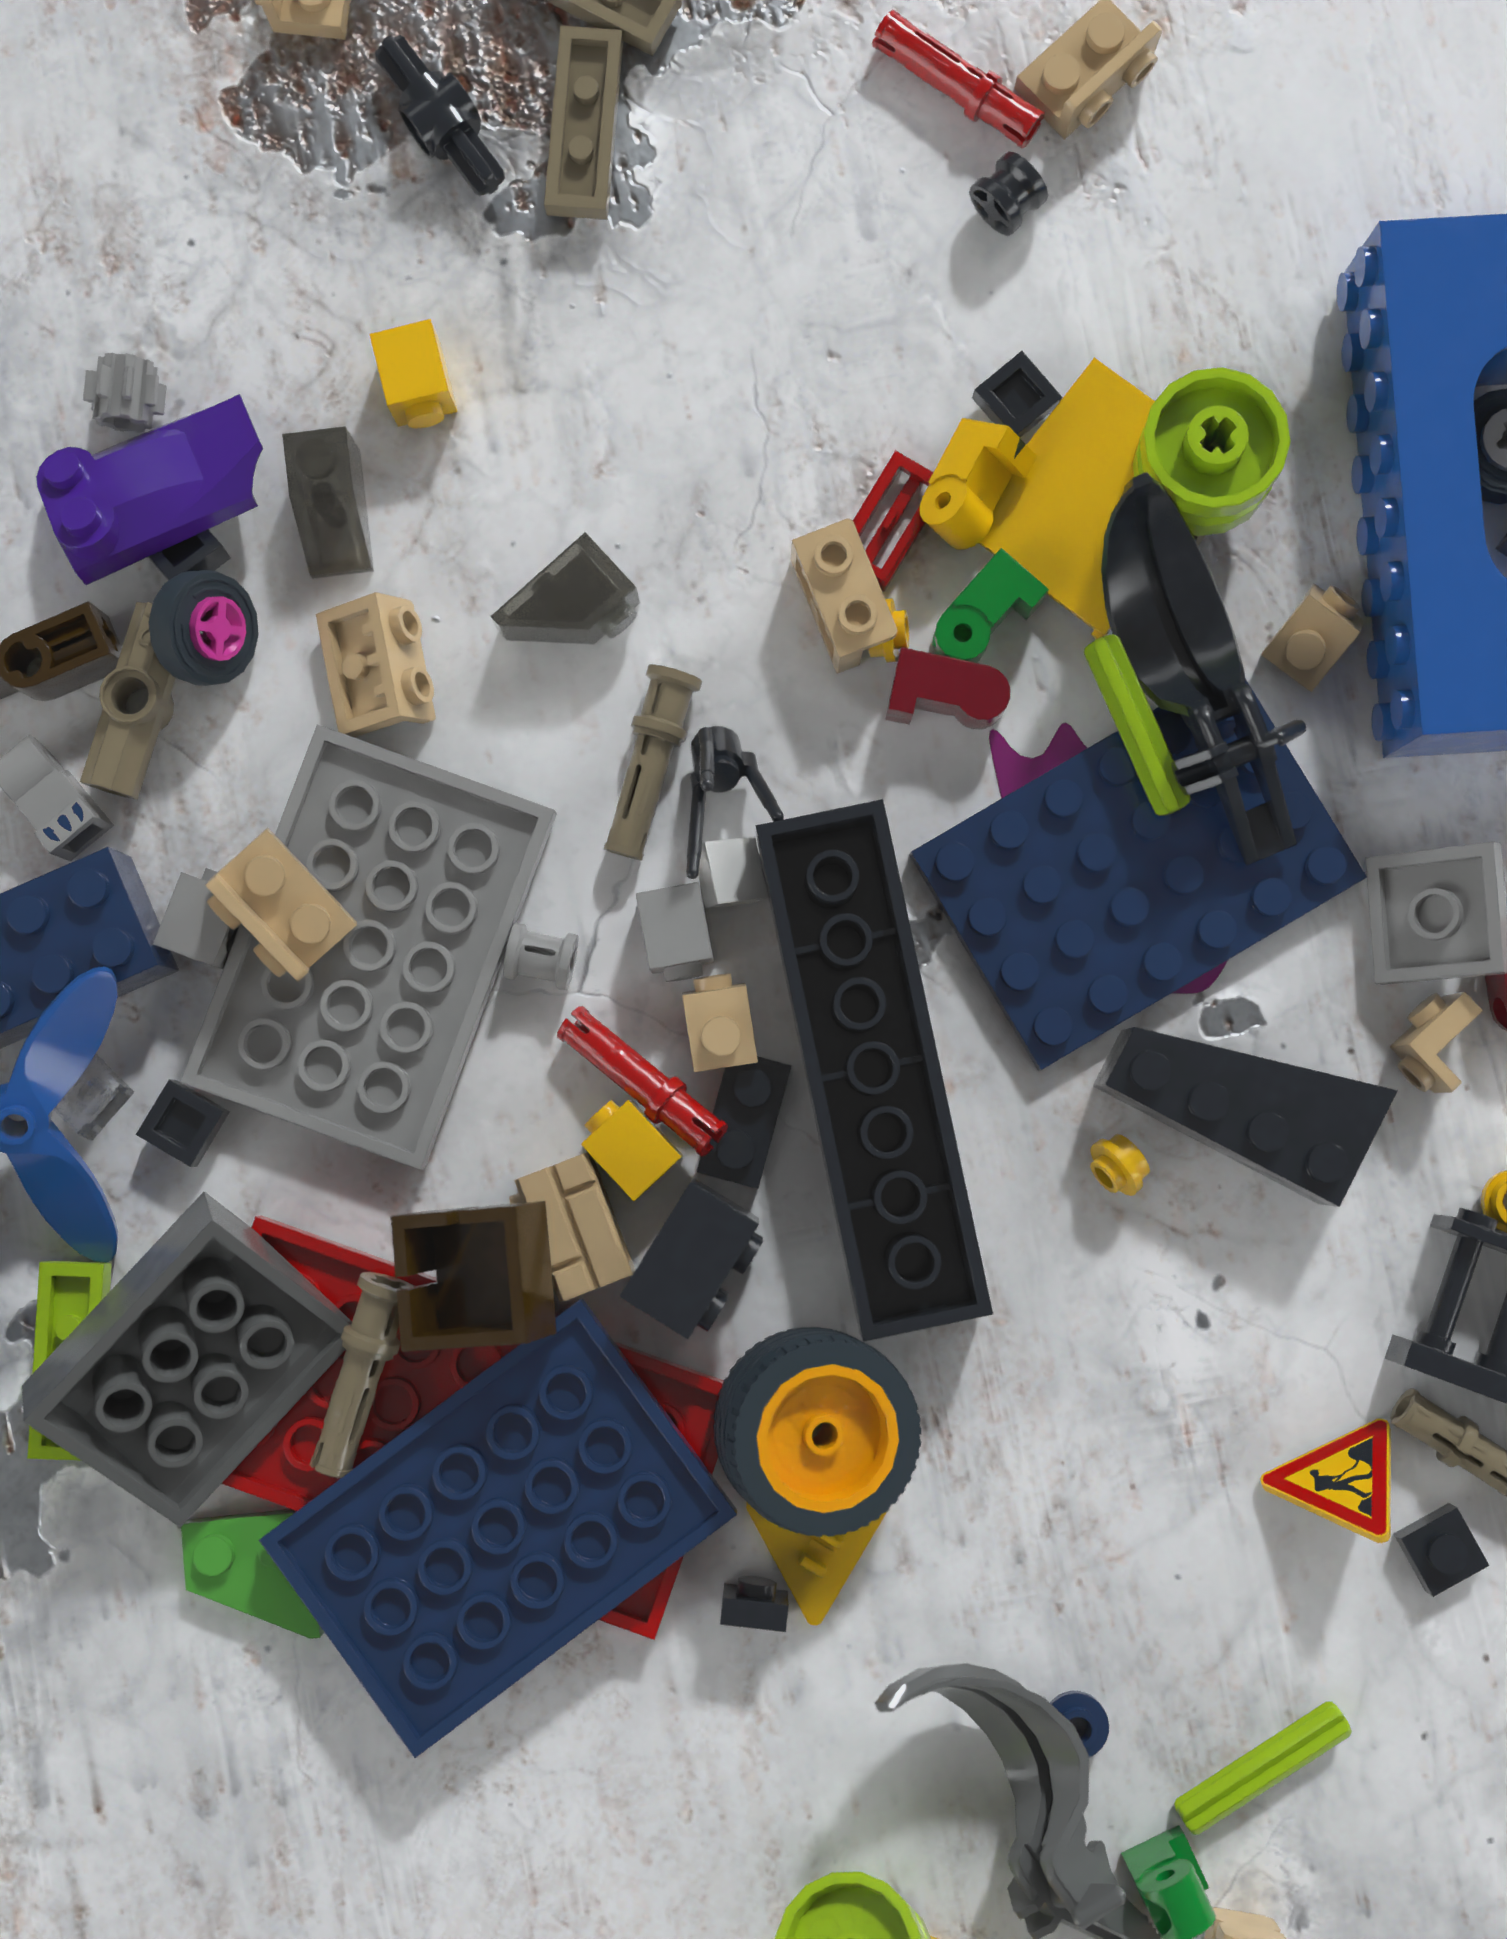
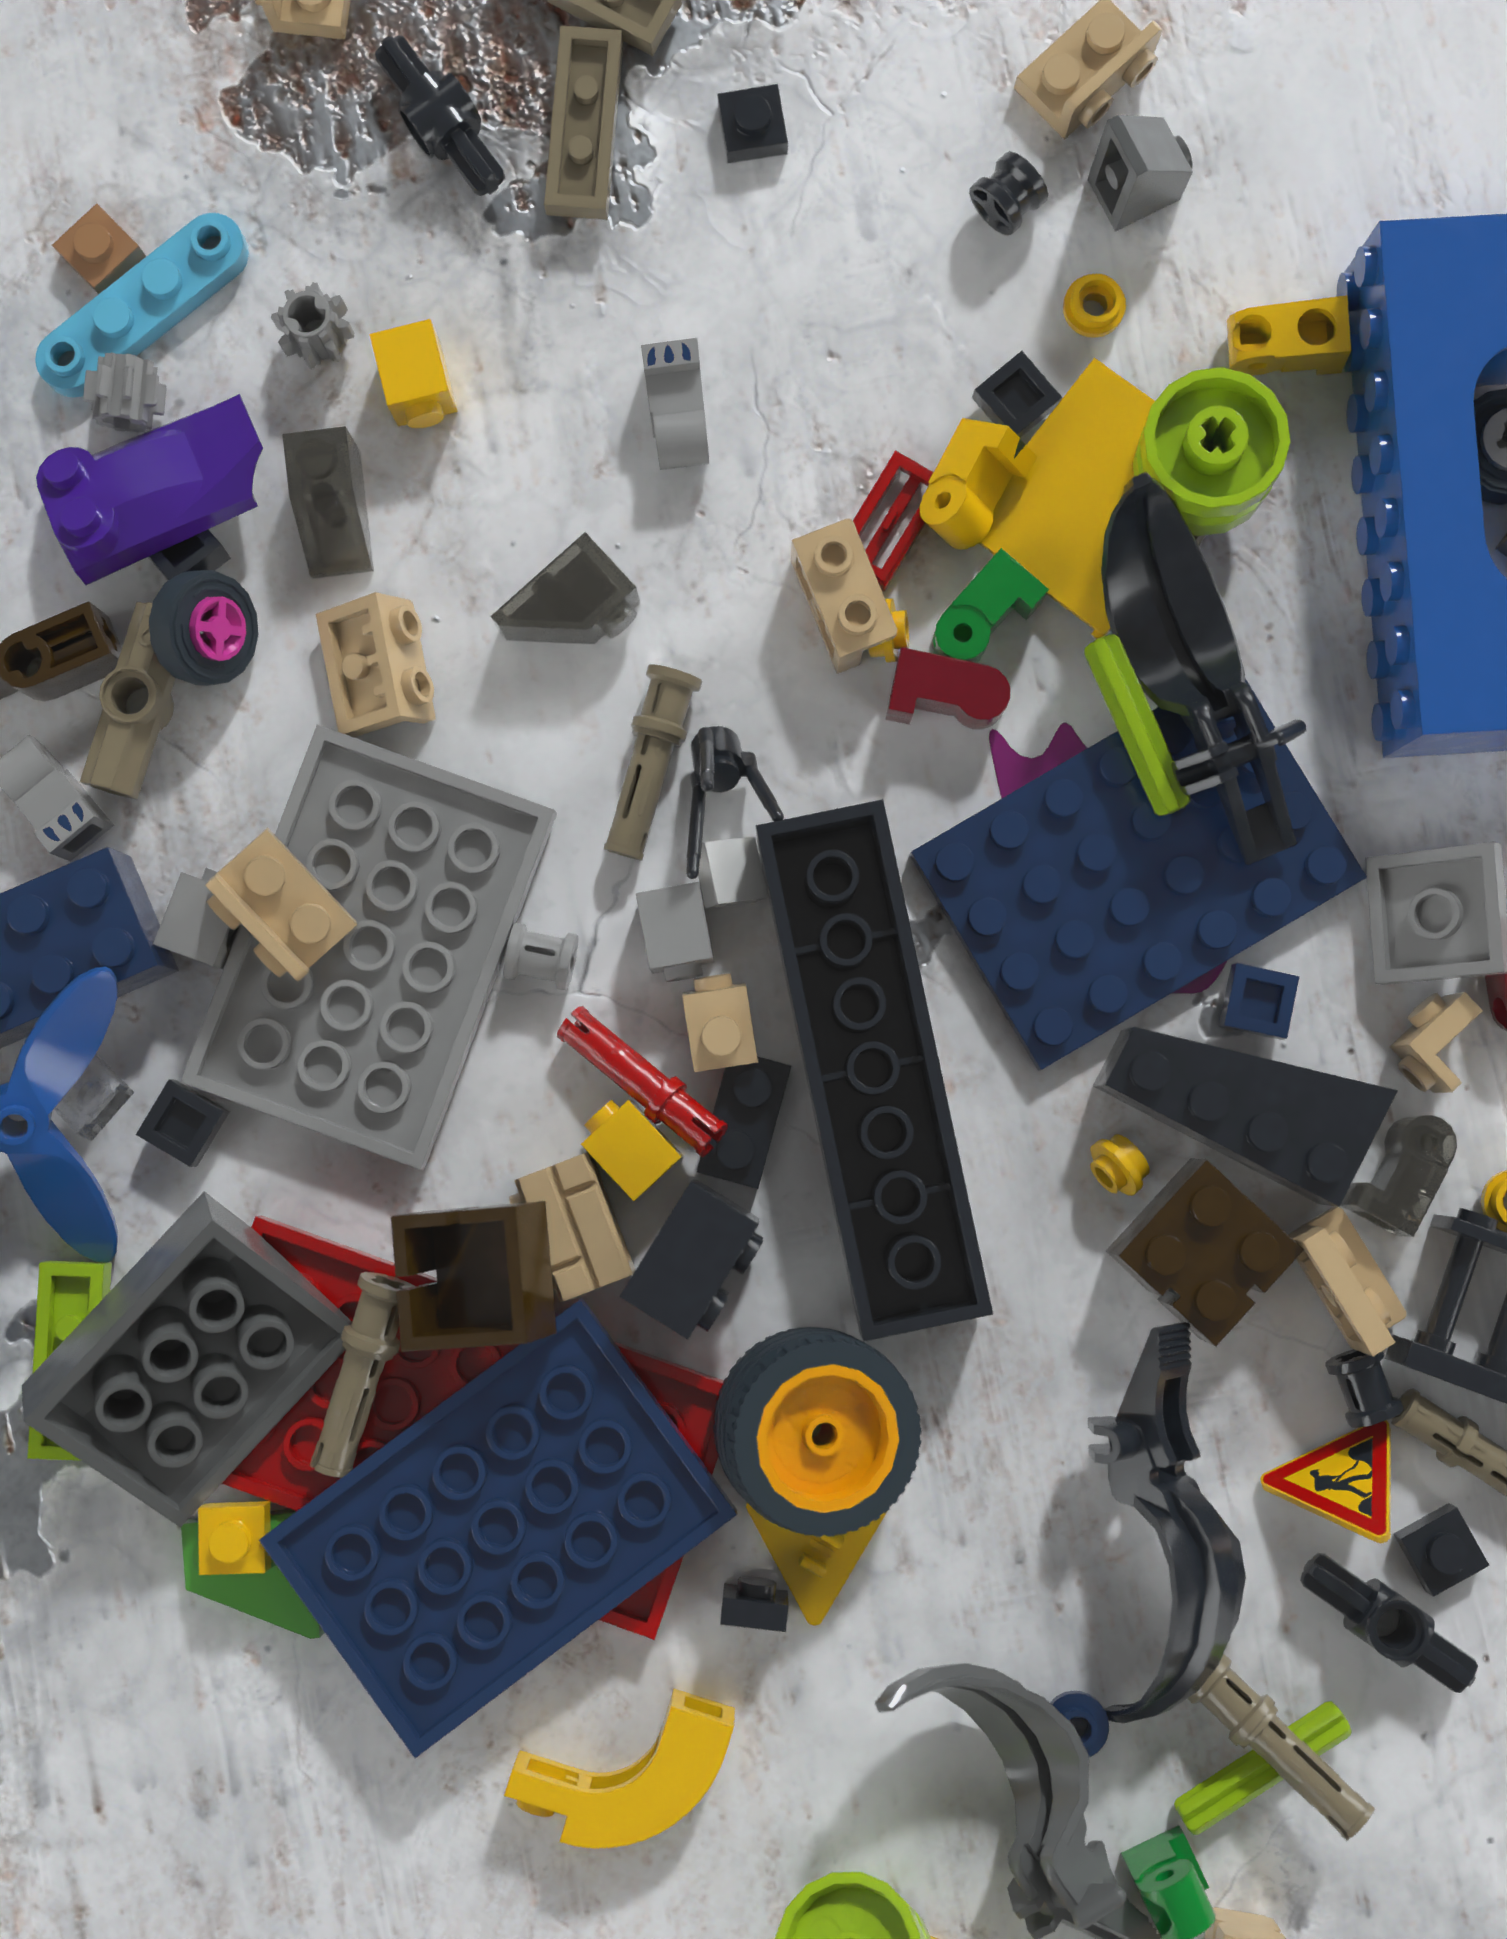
(98, 249): none -> medium nougat plate
(144, 301): none -> medium azure plate
(231, 1537): none -> yellow plate
(307, 307): none -> light grey gear
(638, 1799): none -> yellow arch
(676, 402): none -> light grey leg
(752, 123): none -> black plate
(971, 88): red pin -> none
(1099, 289): none -> yellow plate
(1138, 168): none -> dark grey slope
(1203, 1555): none -> black piece
(1206, 1247): none -> dark brown piece
(1254, 1724): none -> dark tan pin
(1259, 1001): none -> dark blue plate
(1290, 337): none -> yellow leg
(1315, 635): tan bracket -> none
(1348, 1281): none -> tan bracket
(1364, 1388): none -> black bush
(1408, 1176): none -> clear smoke leg
(1413, 1639): none -> black axle

